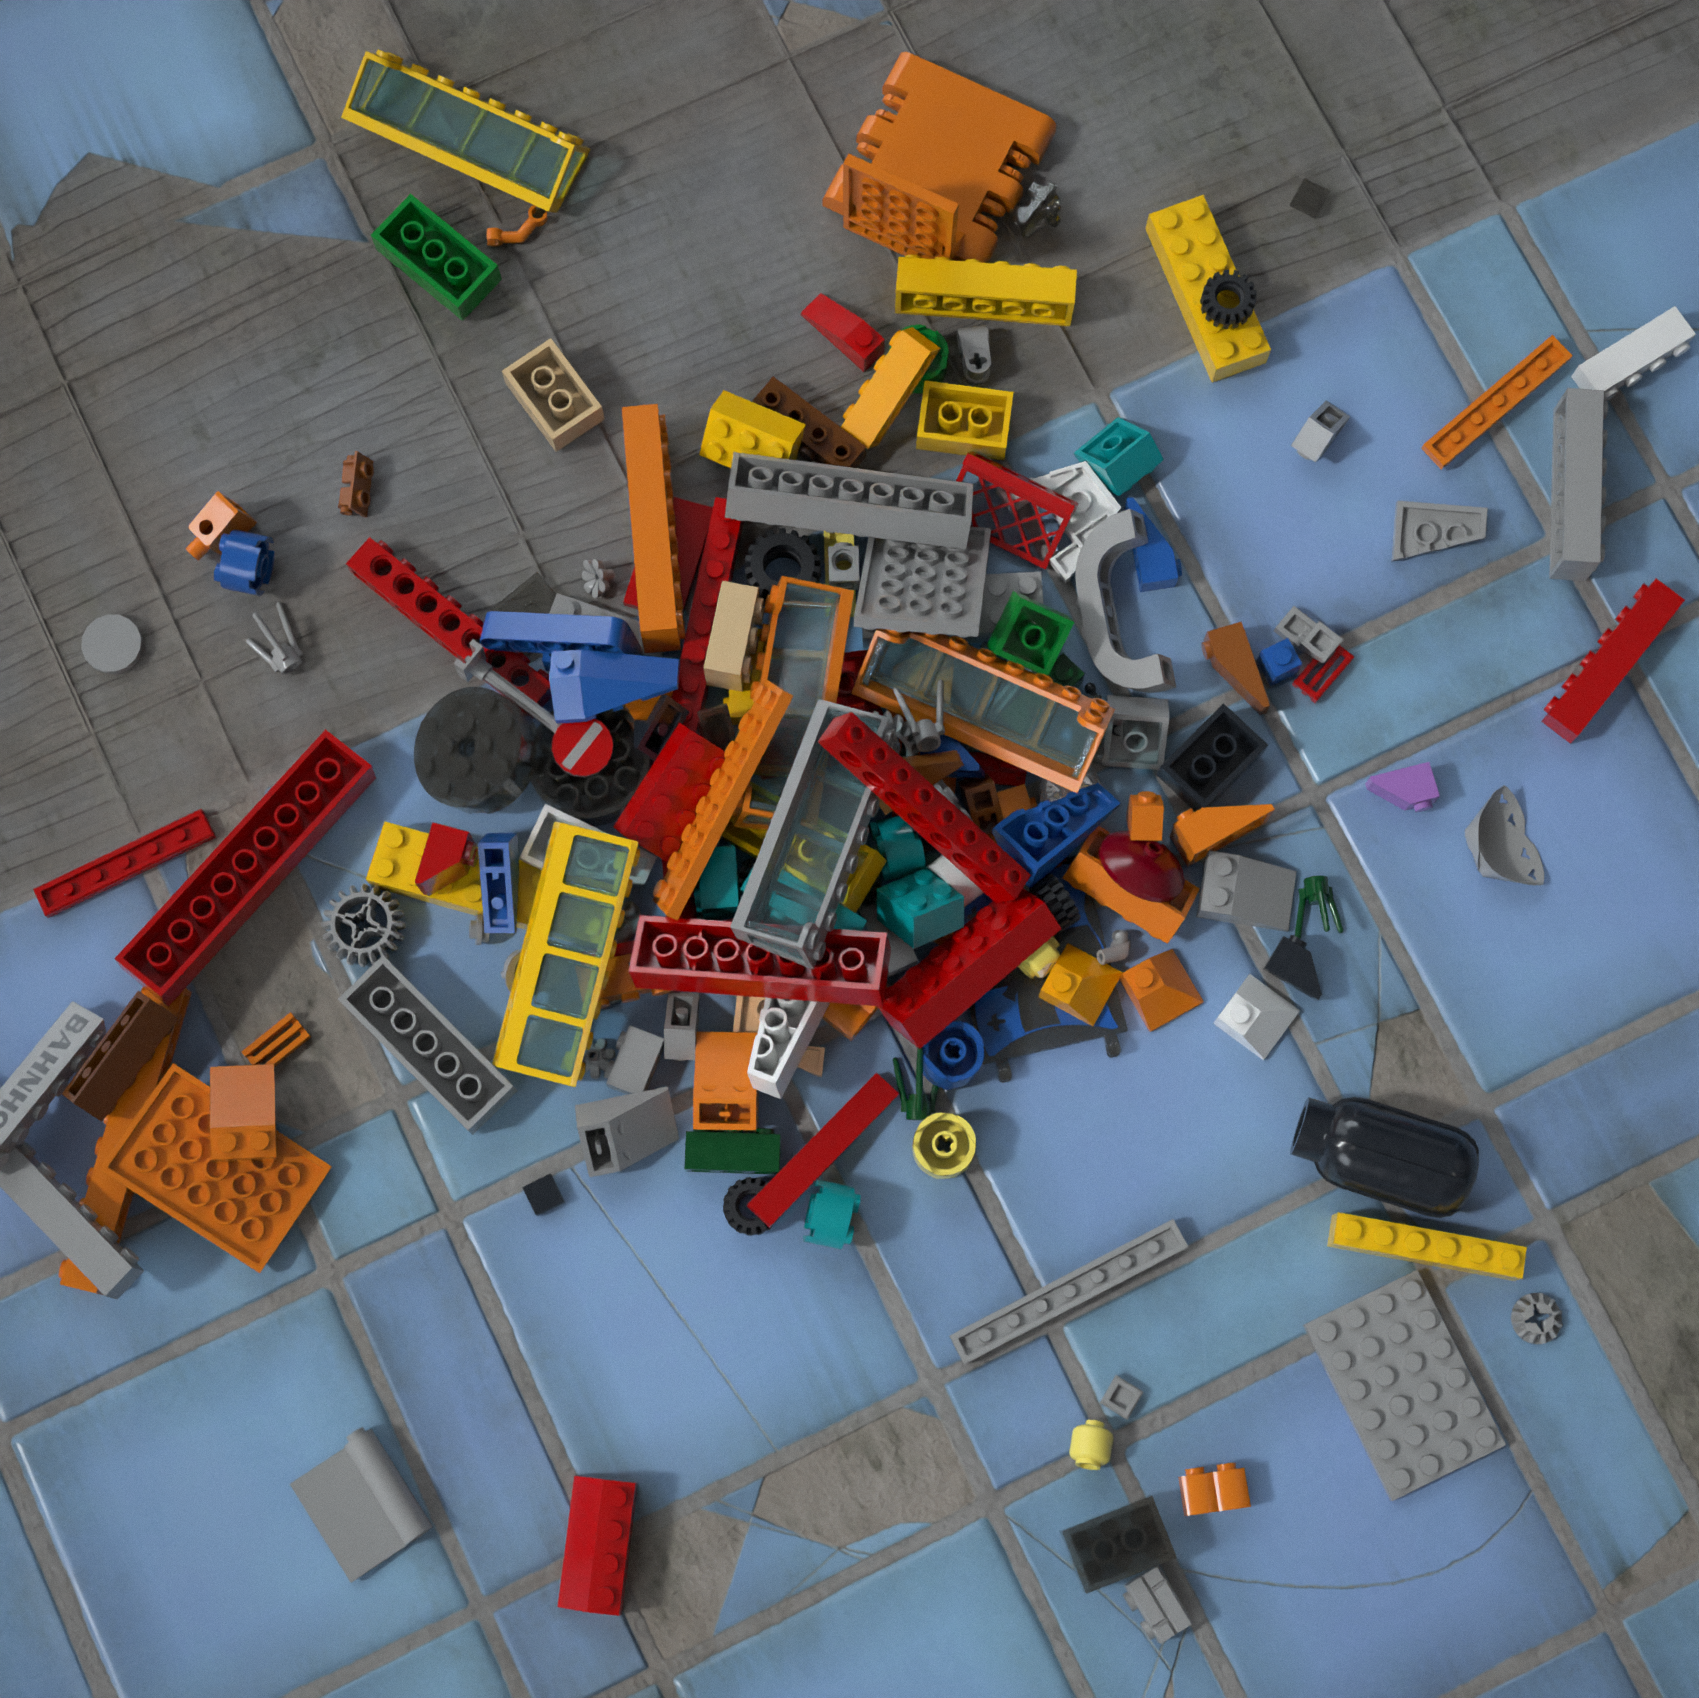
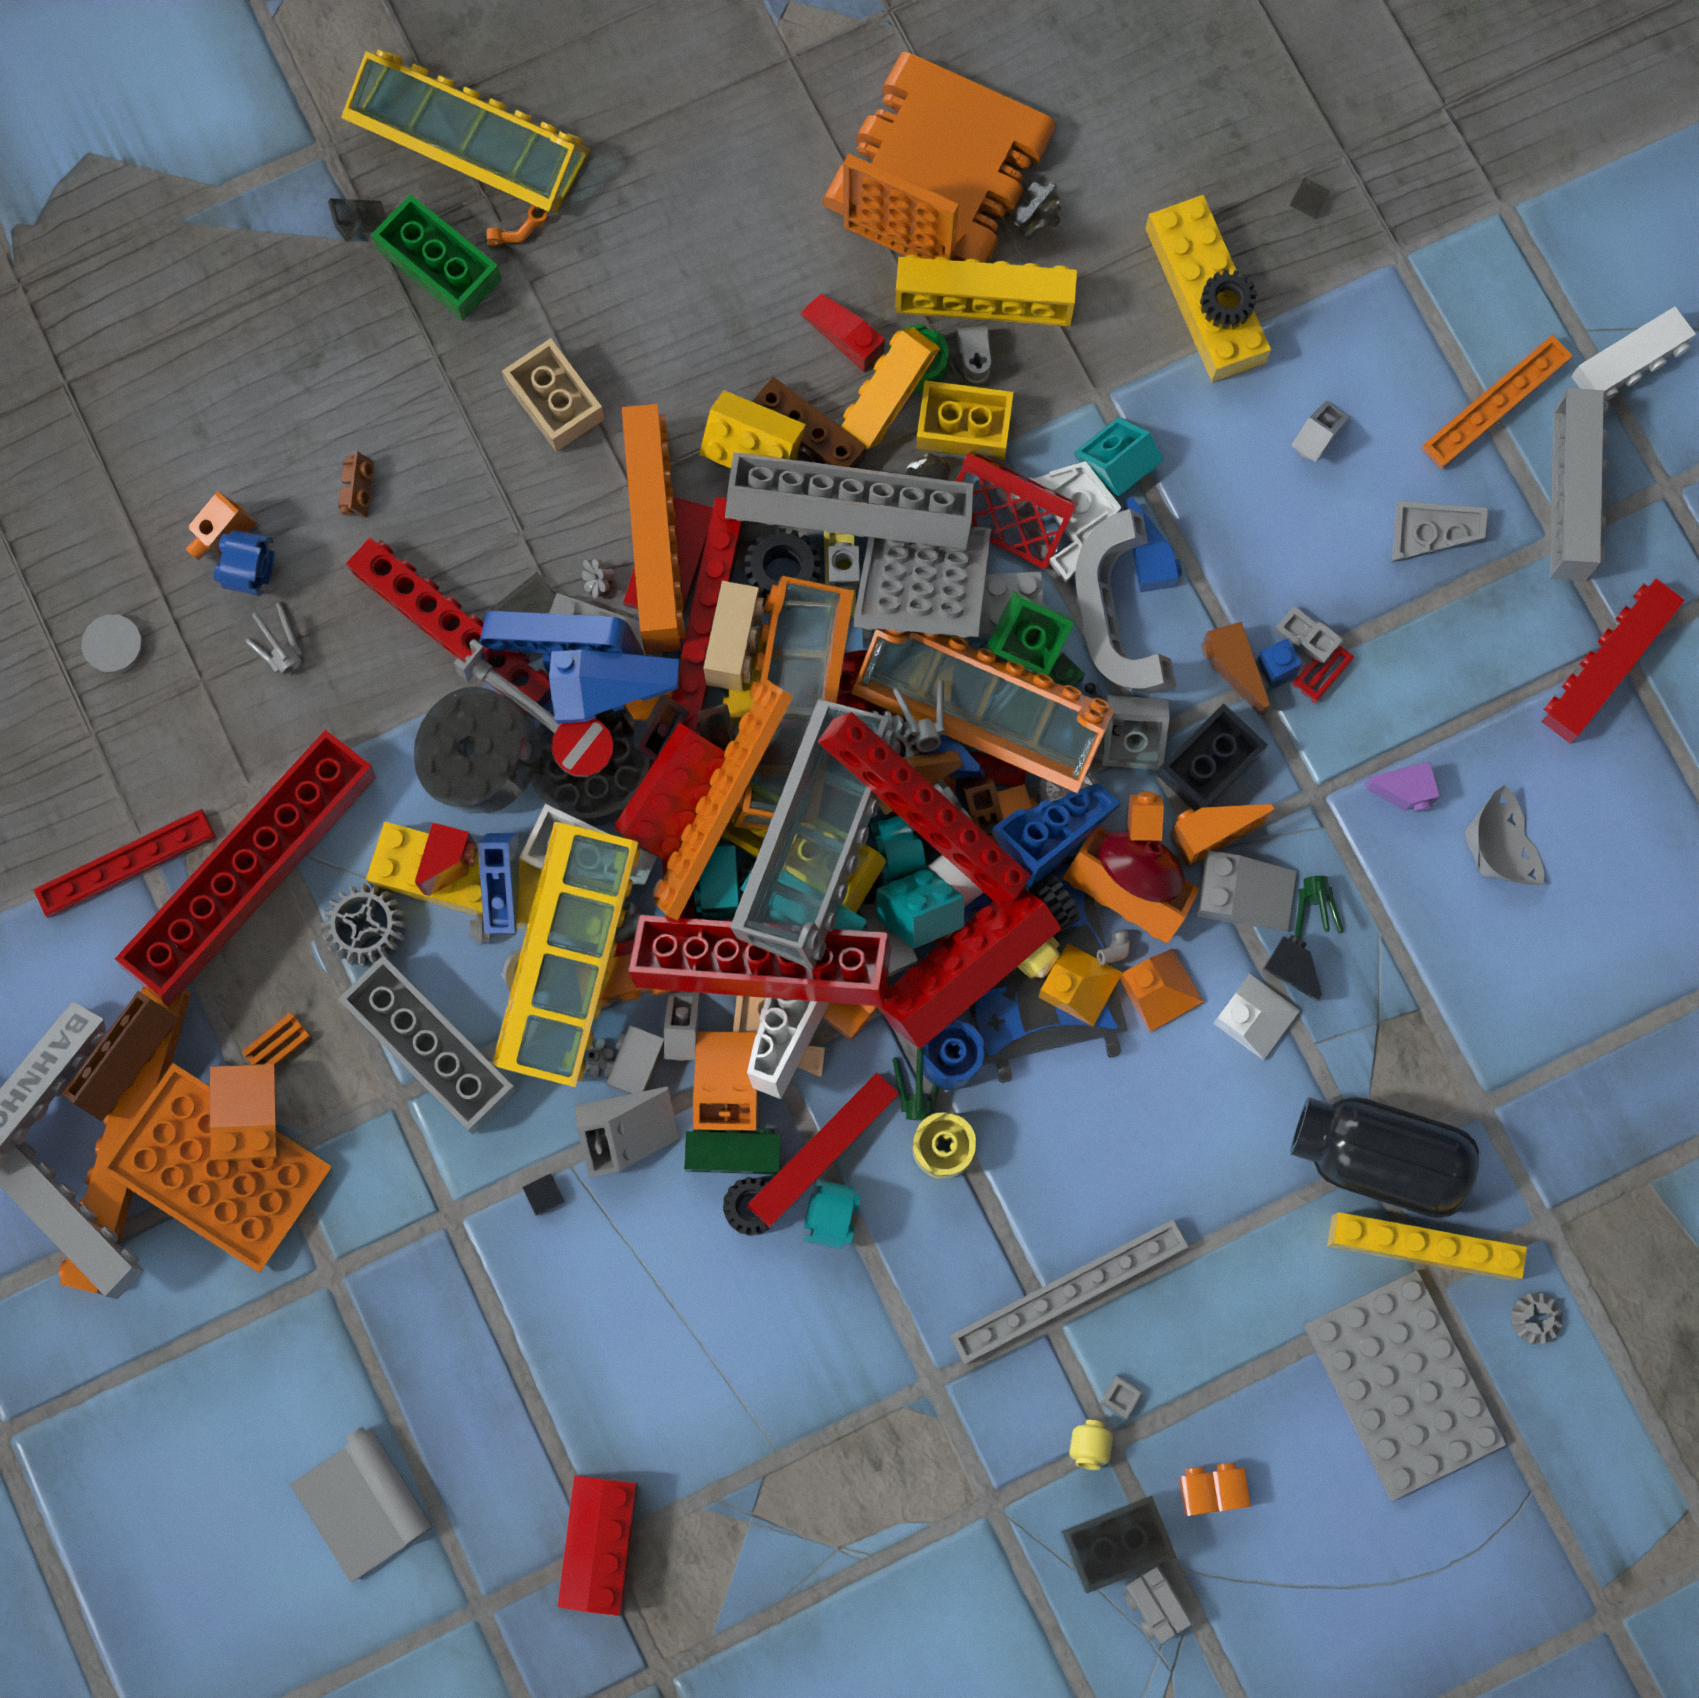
(356, 216): none -> clear smoke slope
(930, 467): none -> clear smoke head

